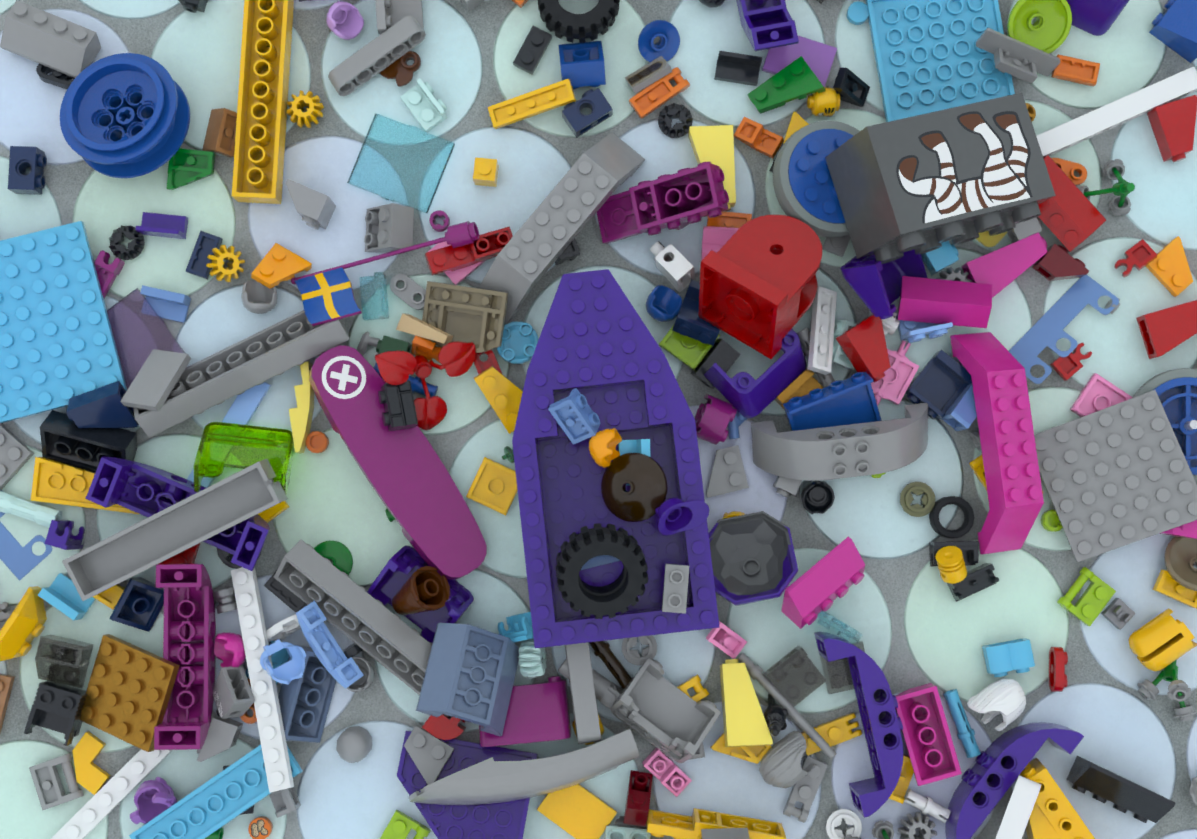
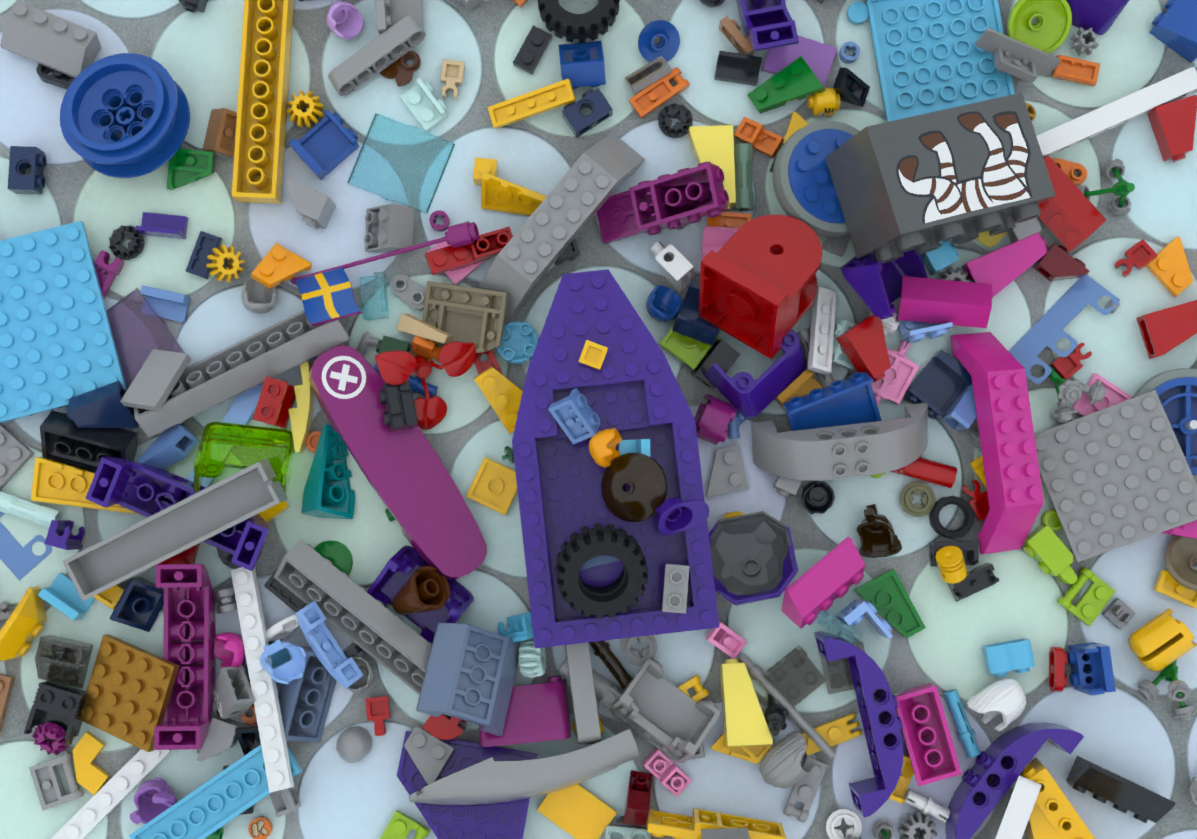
(53, 732): none -> magenta gear
(170, 447): none -> medium blue slope
(248, 736): none -> black slope
(275, 402): none -> red panel
(326, 145): none -> blue panel
(328, 482): none -> teal wedge
(378, 709): none -> red plate
(452, 75): none -> tan plate
(507, 196): none -> yellow wing
(593, 355): none -> yellow plate
(732, 32): none -> medium nougat plate
(743, 177): none -> sand green axle
(849, 46): none -> medium blue bush
(854, 614): none -> light blue bracket
(877, 535): none -> dark brown helmet
(892, 603): none -> green wing
(930, 472): none -> red piece
(979, 501): none -> red plate
(1051, 554): none -> lime hinge
(1069, 392): none -> light grey plant
(1088, 37): none -> light grey gear
(1098, 672): none -> blue piece

